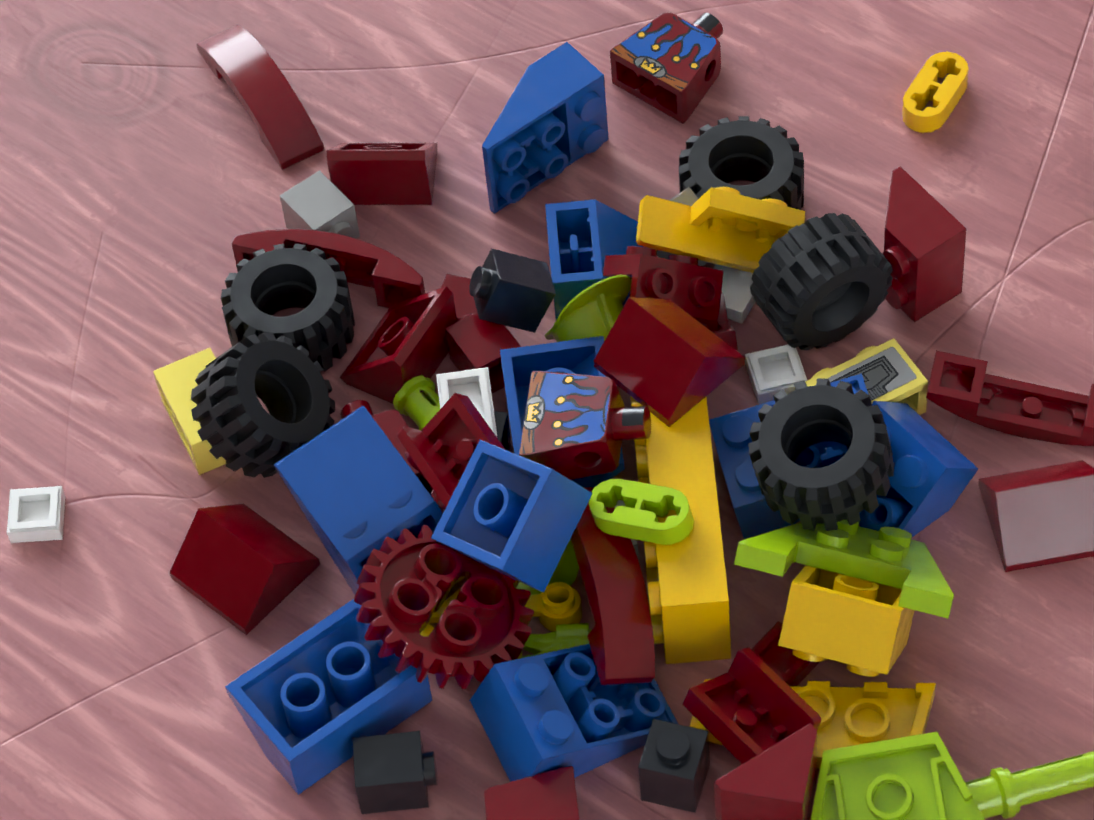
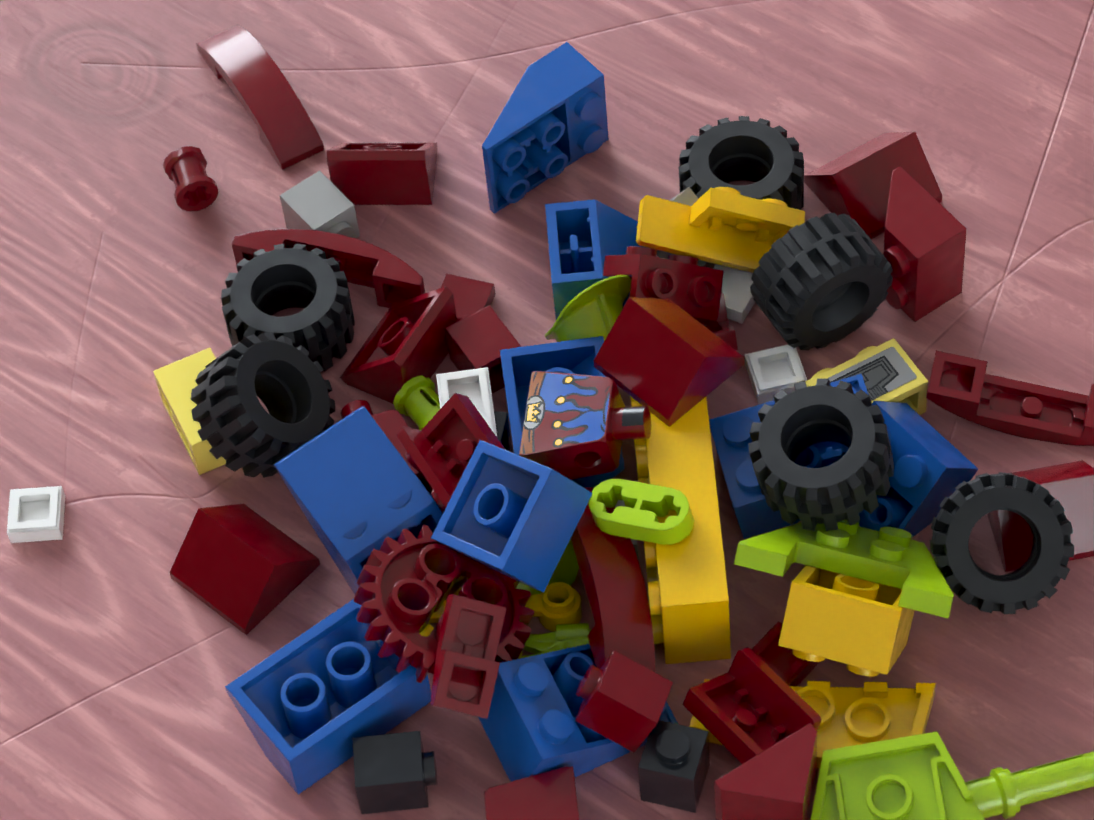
(192, 184): none -> dark red bush
(466, 656): none -> dark red slope
(512, 290): black brick -> none
(622, 700): none -> dark red brick
(670, 63): dark red torso -> none
(862, 178): none -> dark red slope
(926, 88): yellow beam -> none
(1048, 555): none -> black tyre

